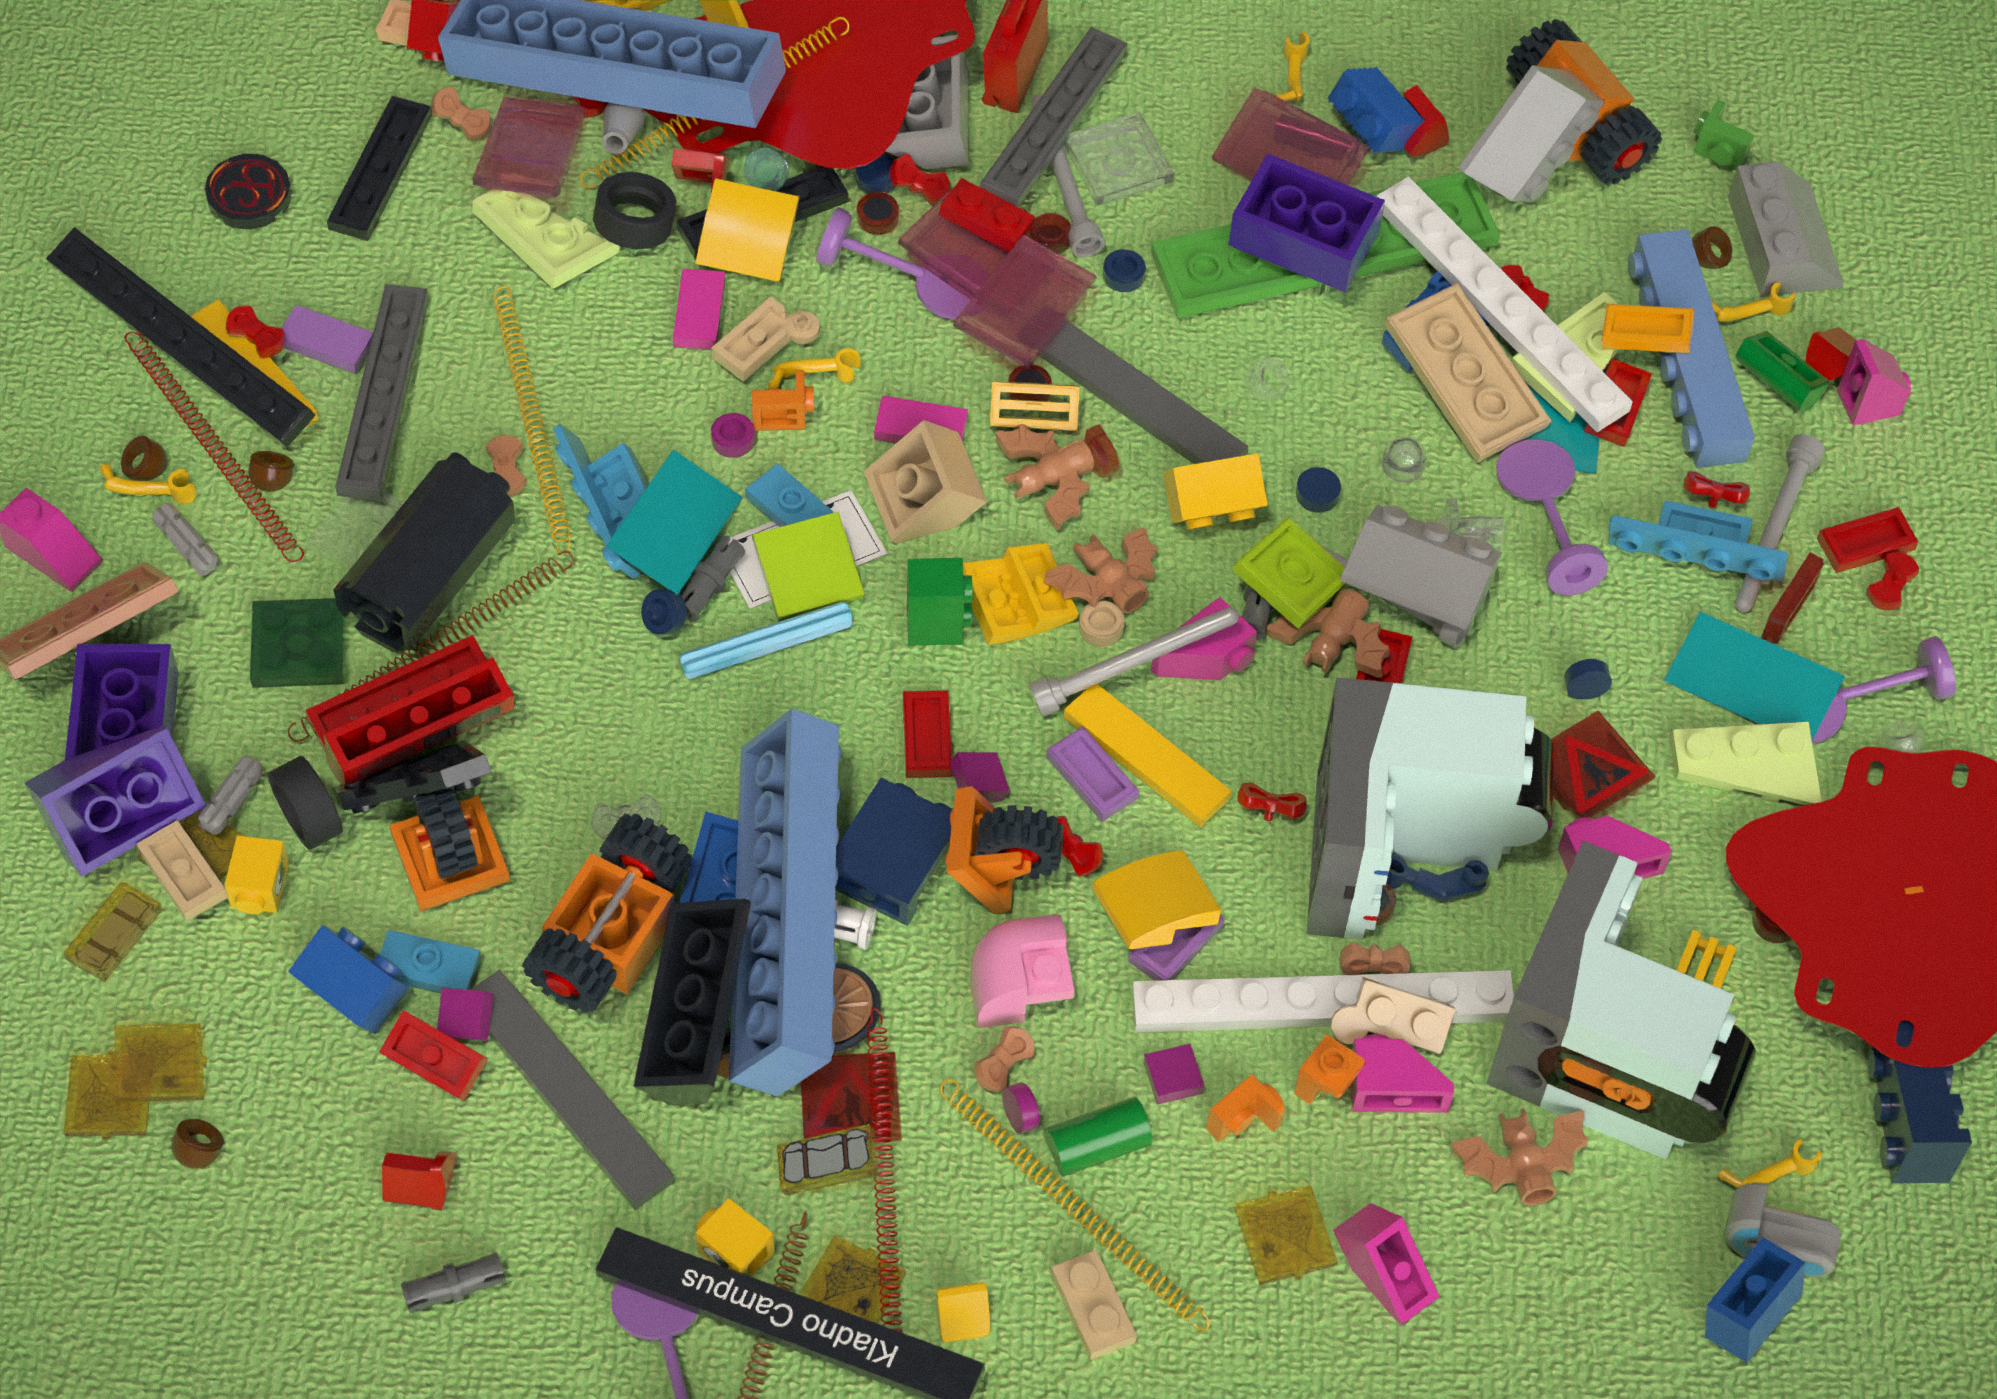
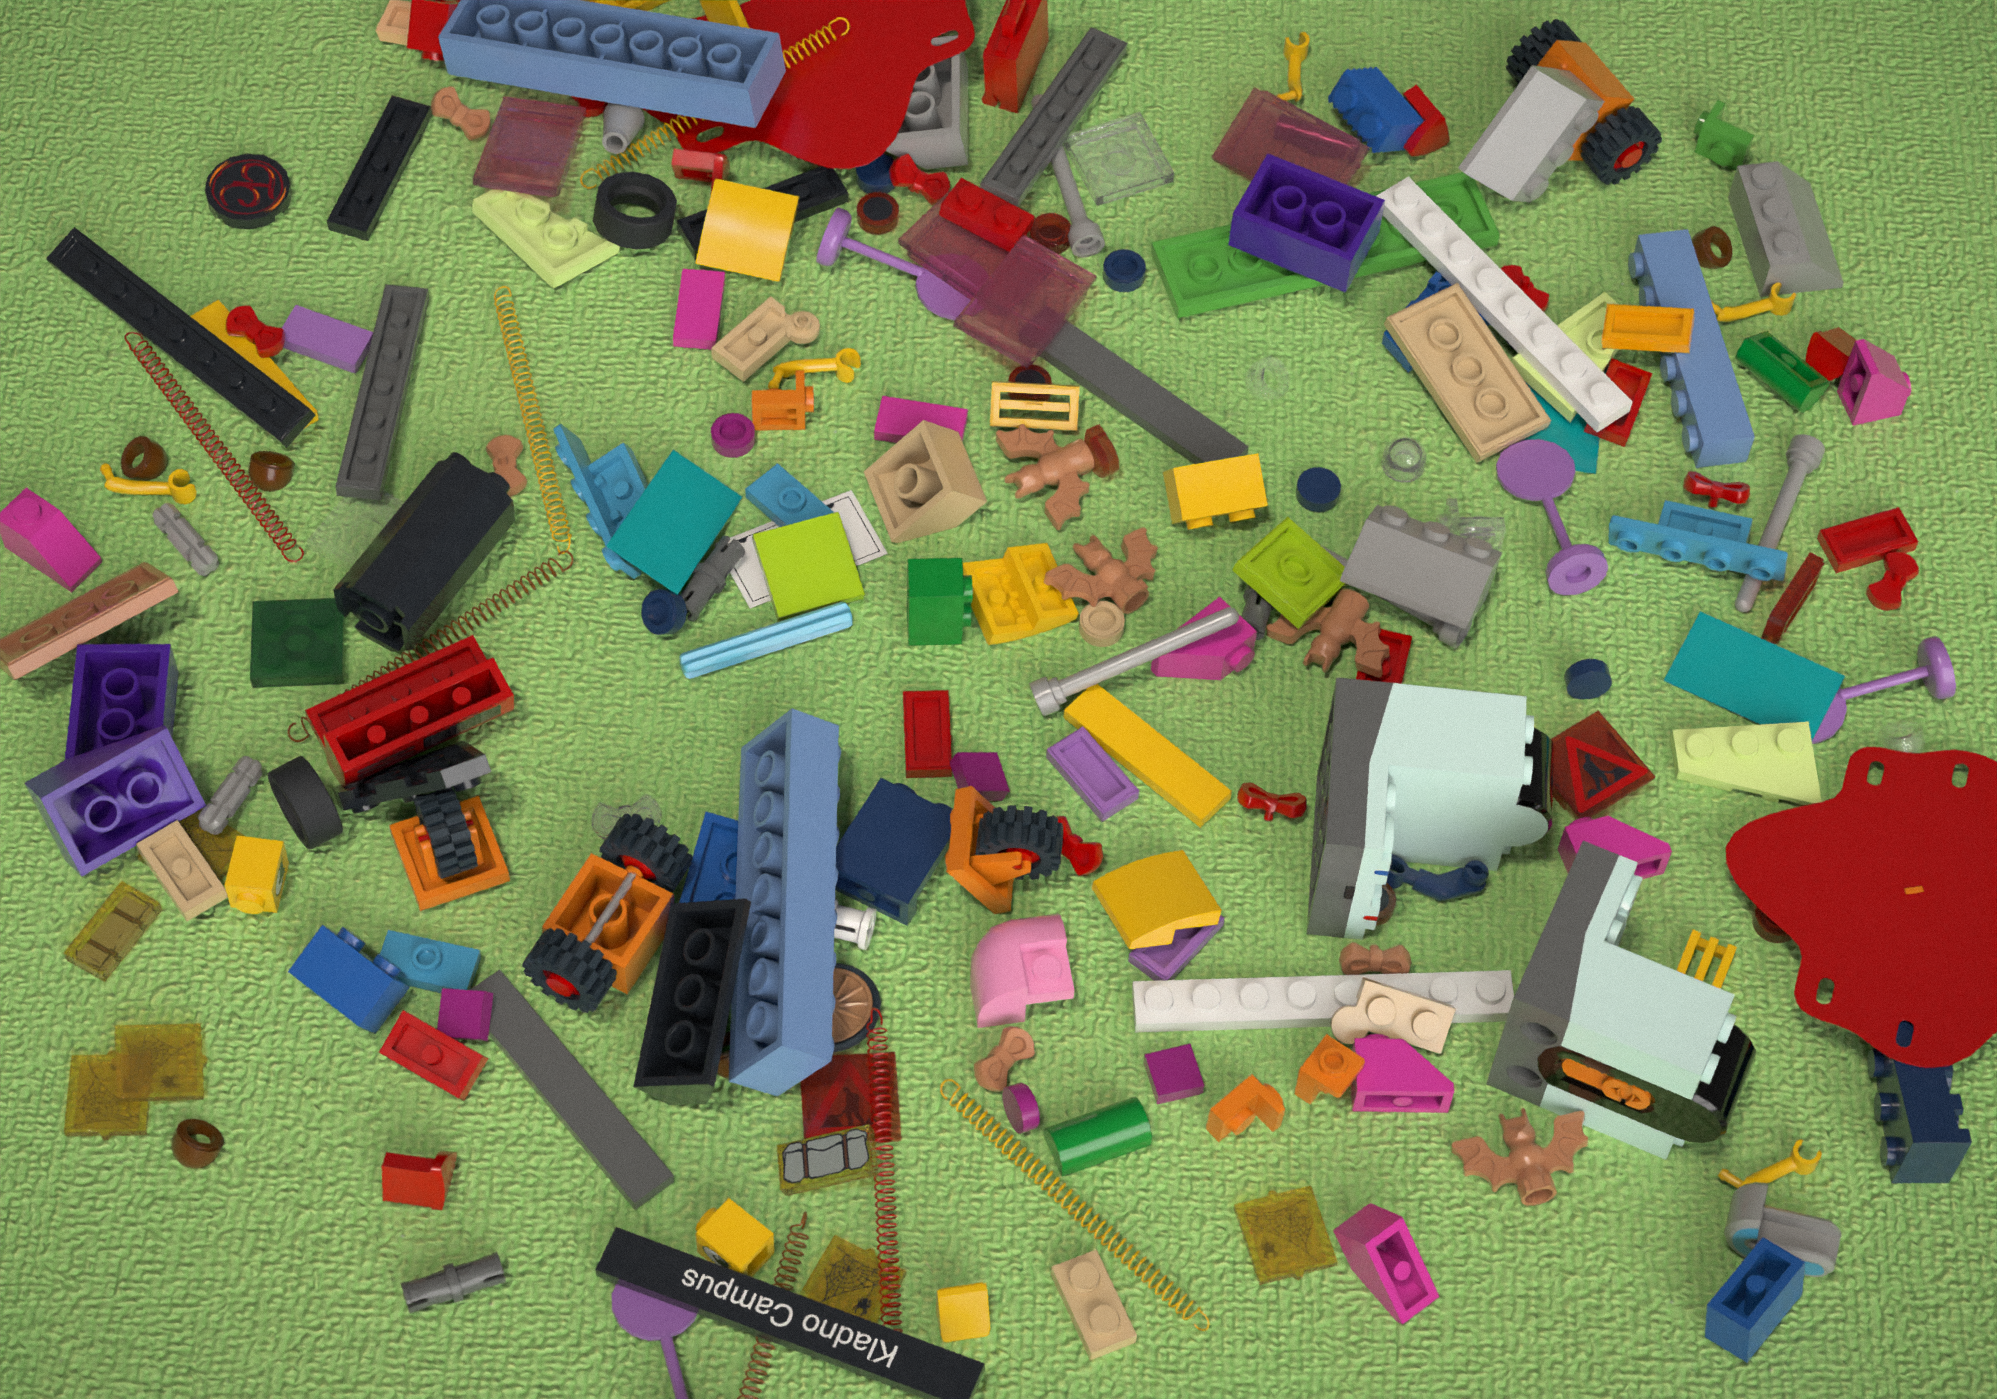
(766, 169): clear light blue tile -> none

